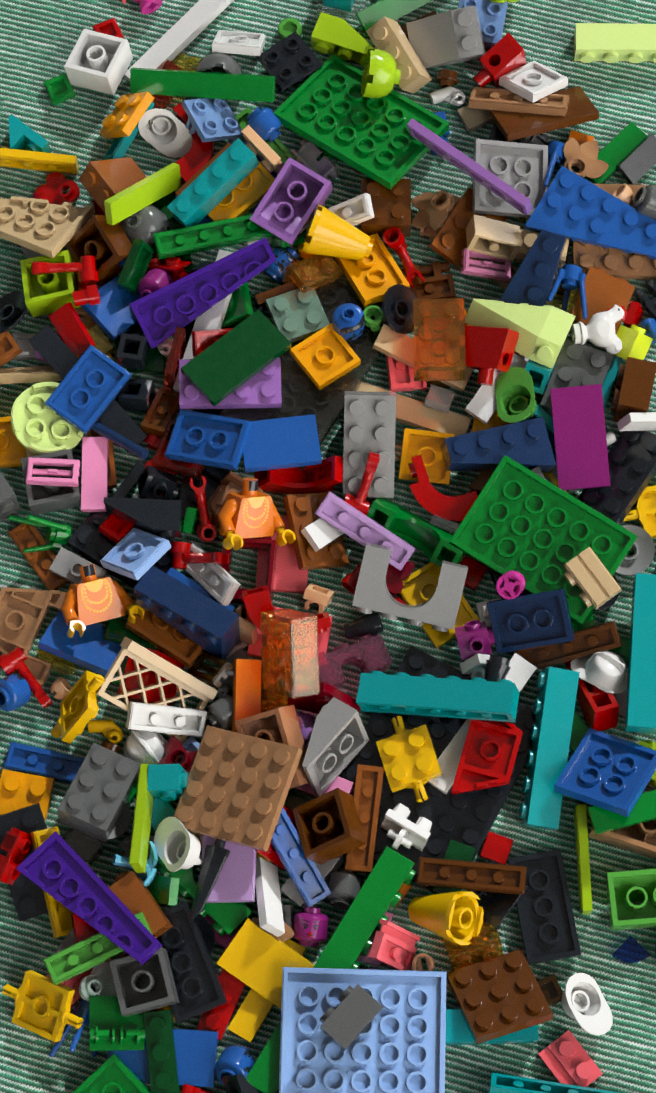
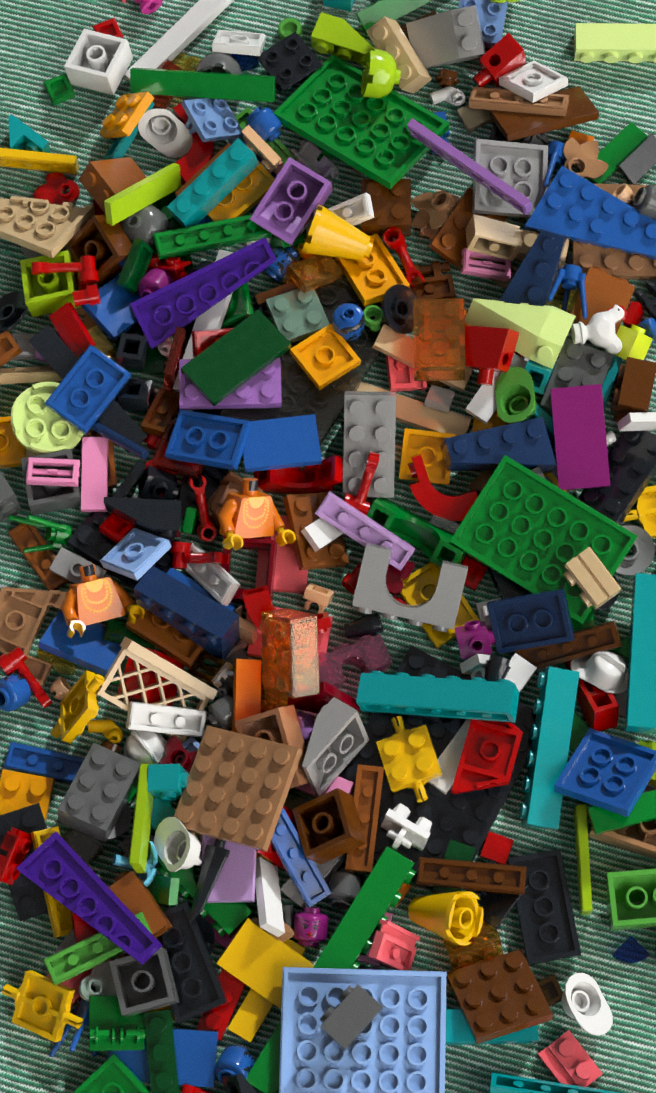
(246, 62): none -> clear blue tile
(417, 964): light nougat hinge -> none
(506, 588): dark pink wheel -> none

